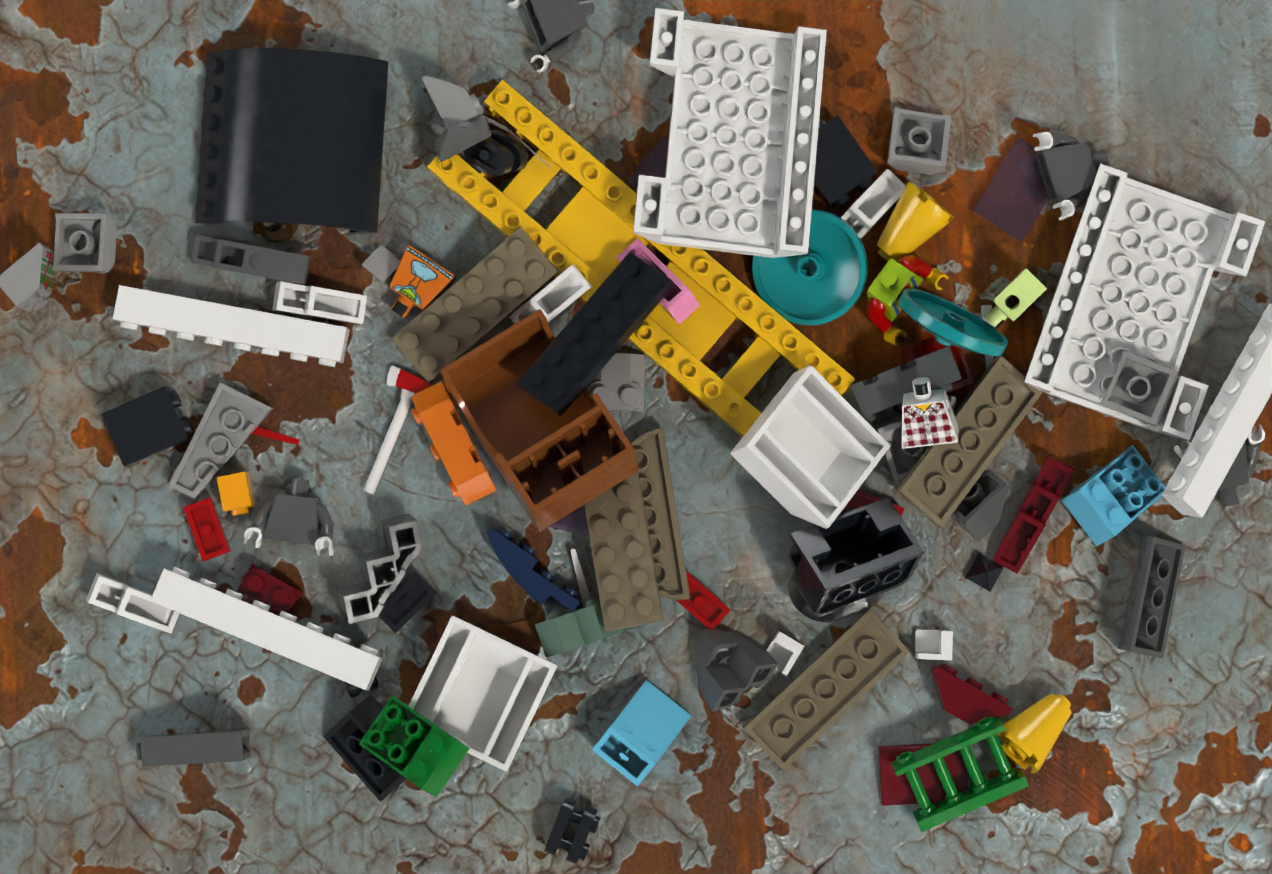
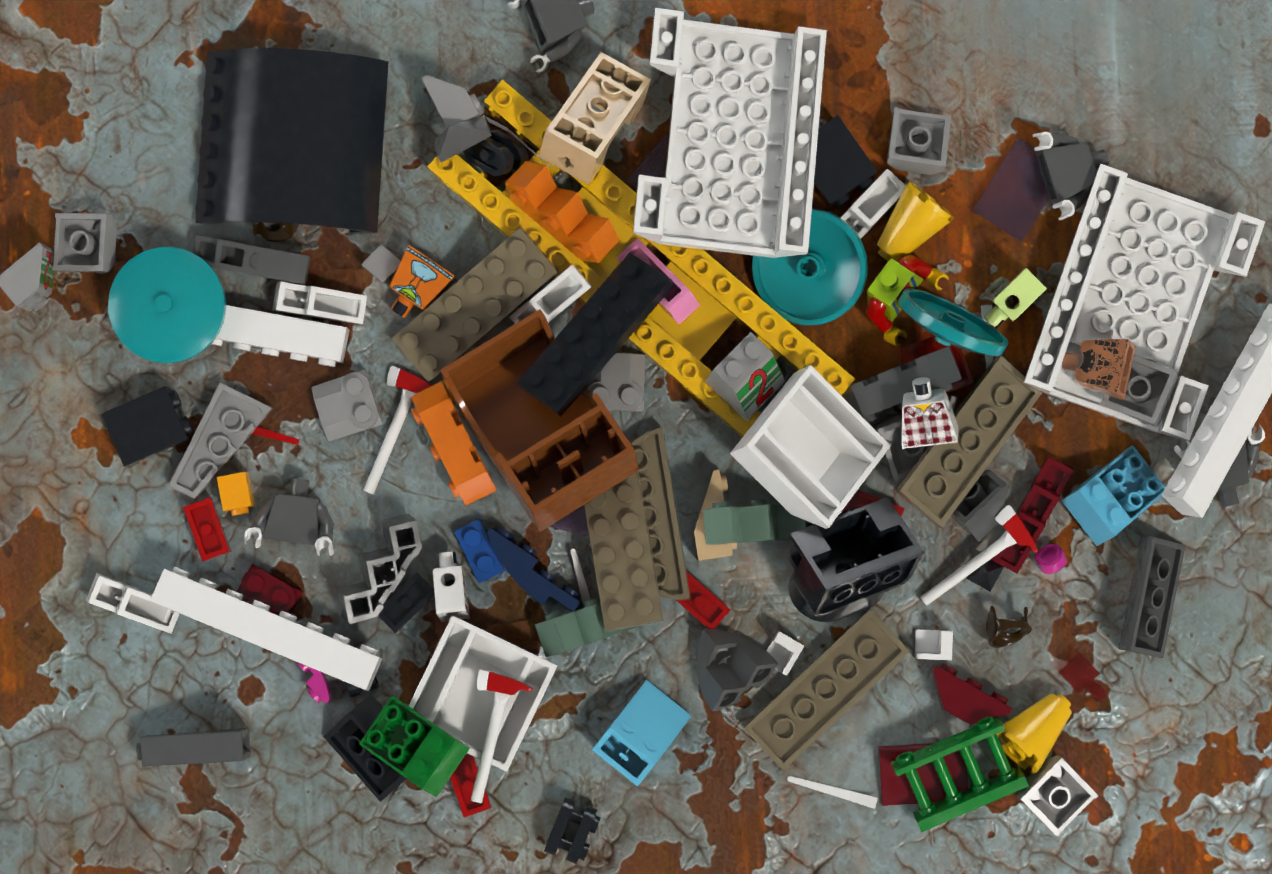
(167, 305): none -> teal dish
(318, 685): none -> dark pink slope
(347, 405): none -> light grey slope
(454, 598): none -> white torso
(463, 784): none -> red plate
(479, 551): none -> blue plate
(503, 689): none -> white piece
(561, 213): none -> orange brick
(580, 135): none -> tan plate
(714, 493): none -> tan slope
(746, 376): none -> light grey slope
(750, 523): none -> sand green brick
(859, 798): none -> white sticker
(996, 627): none -> dark brown piece
(1015, 533): none -> white piece
(1050, 559): none -> dark pink tile
(1056, 794): none -> light grey slope
(1081, 675): none -> clear red plate
(1102, 365): none -> nougat torso

